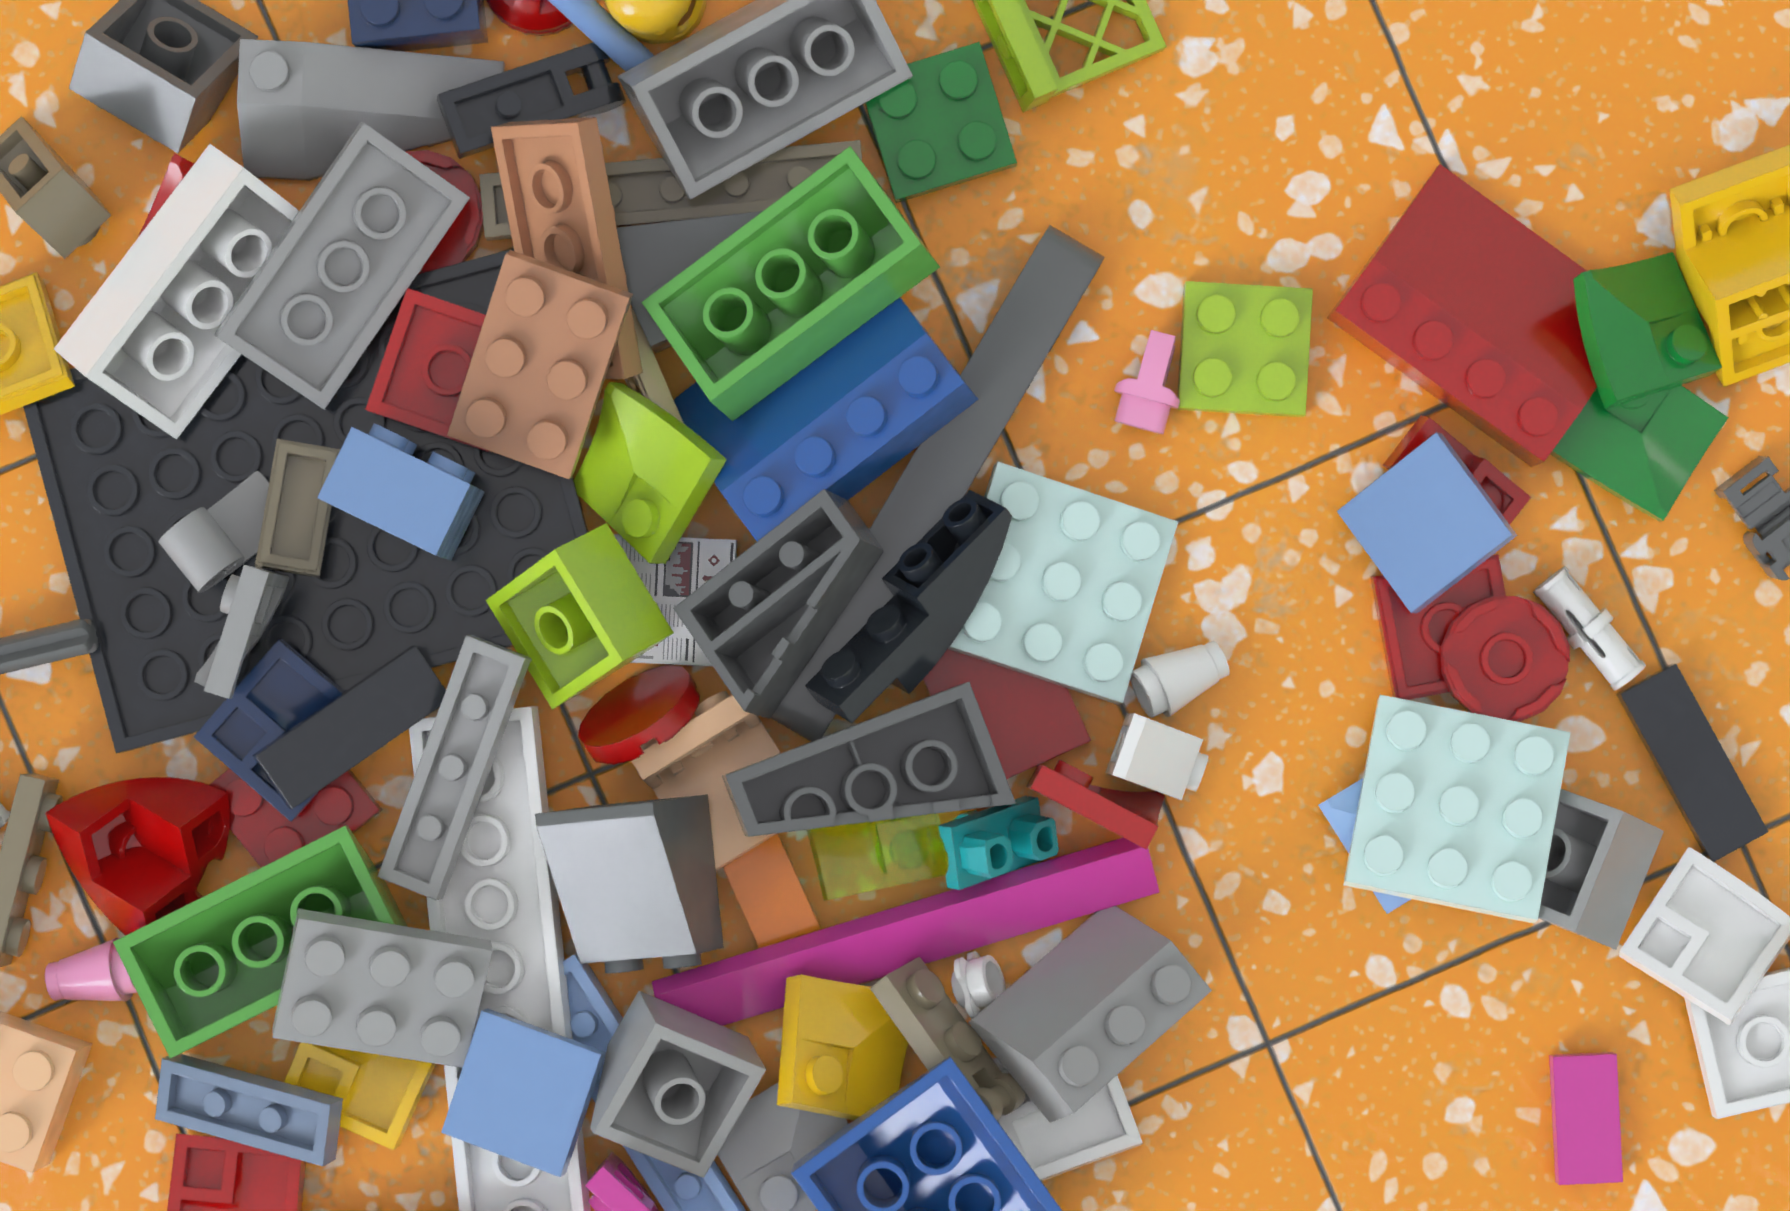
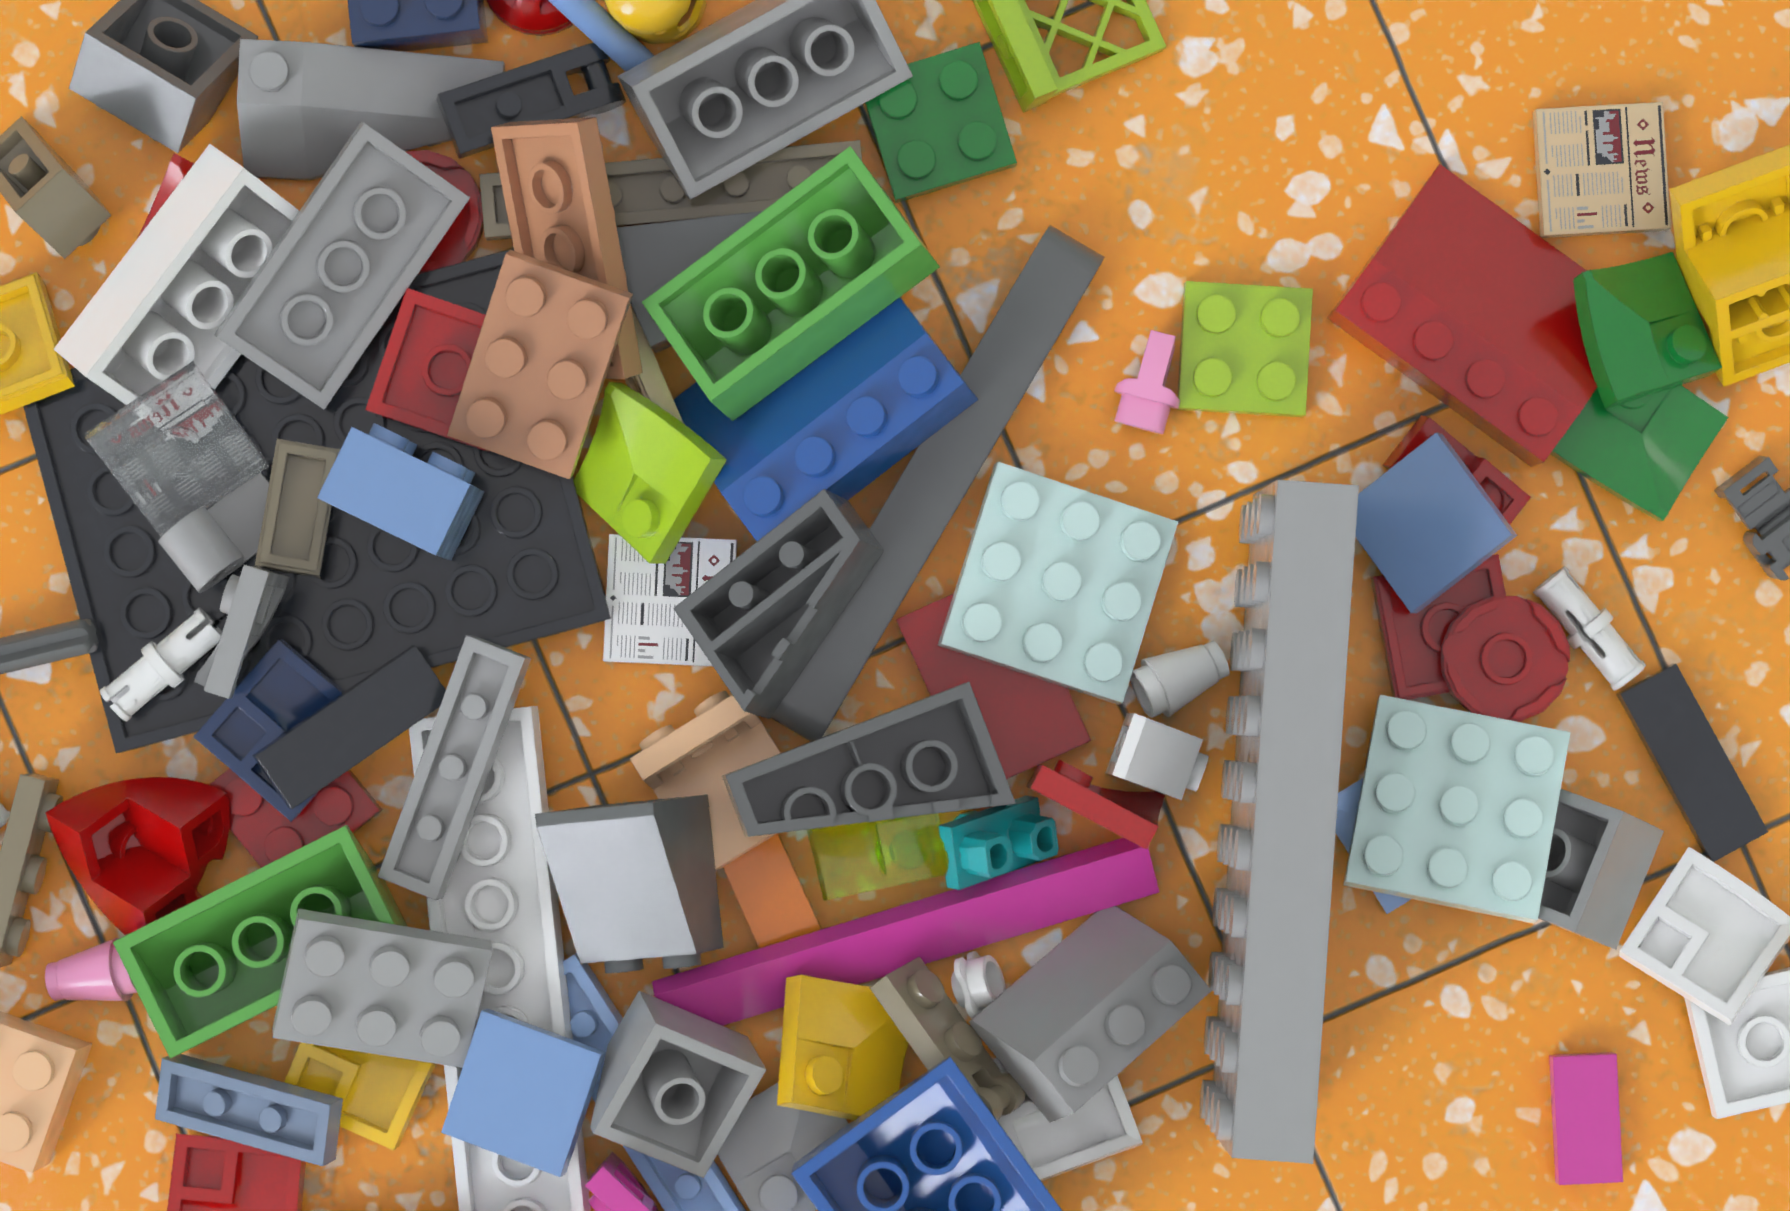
(162, 664): none -> white pin
(176, 448): none -> clear tile
(579, 615): lime slope -> none
(638, 710): red tile -> none
(933, 598): black slope -> none
(1280, 820): none -> light grey brick
(1601, 170): none -> tan tile

